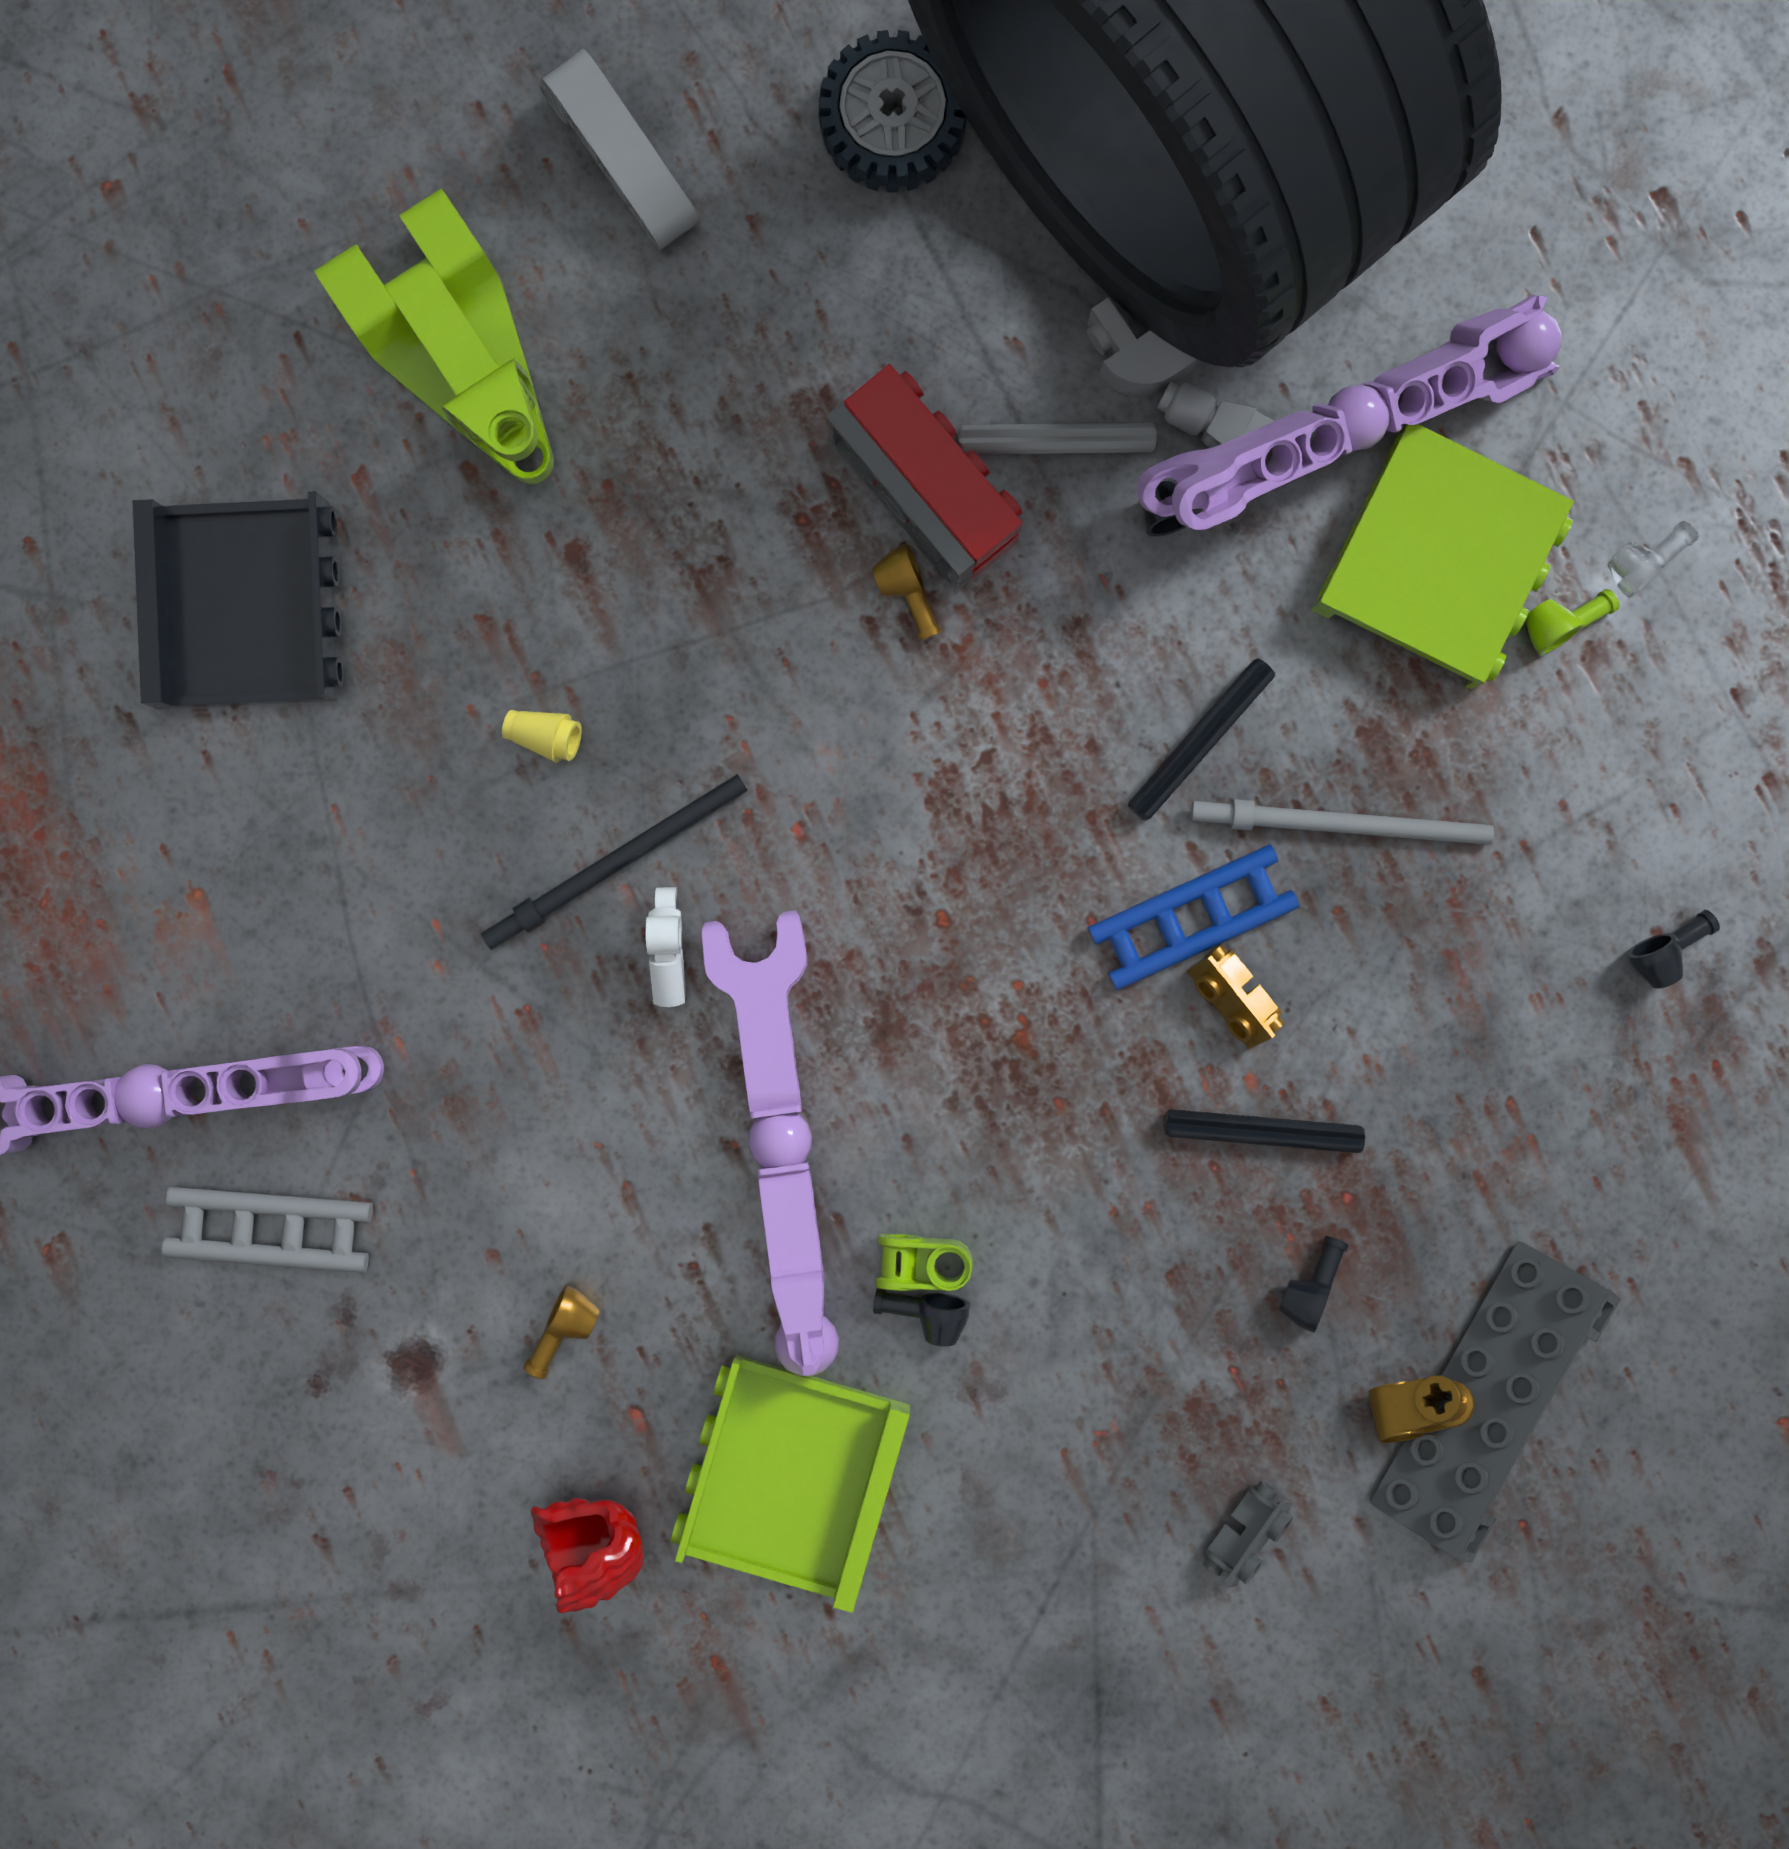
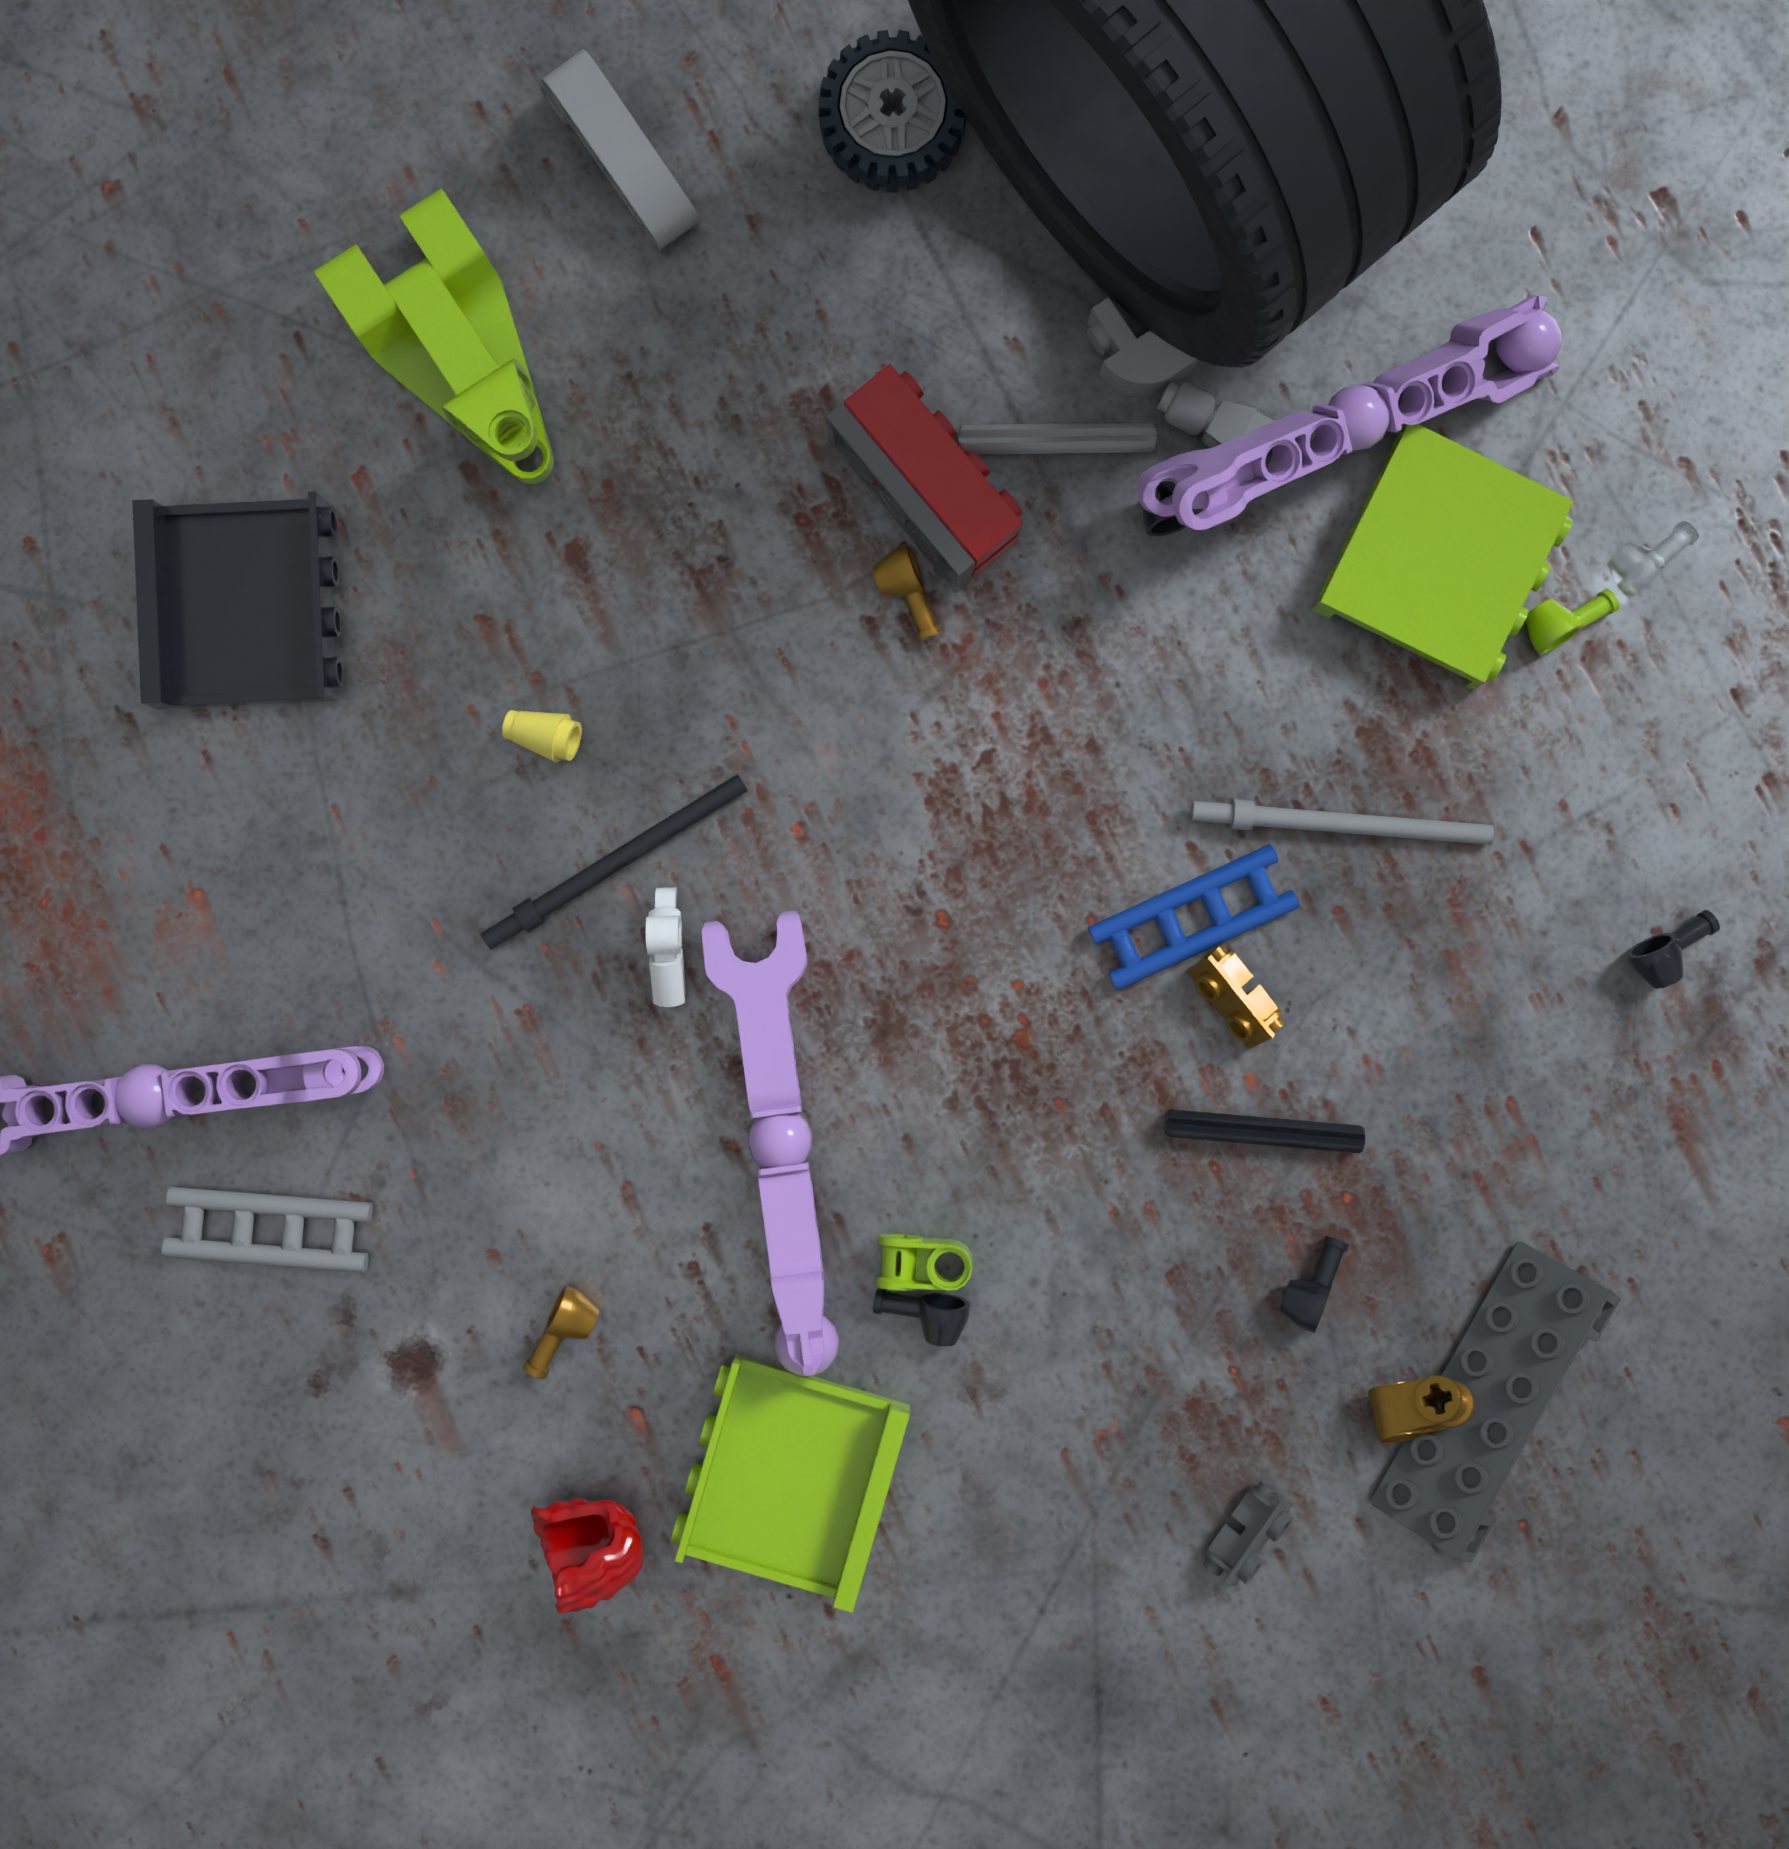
(1201, 739): black axle -> none

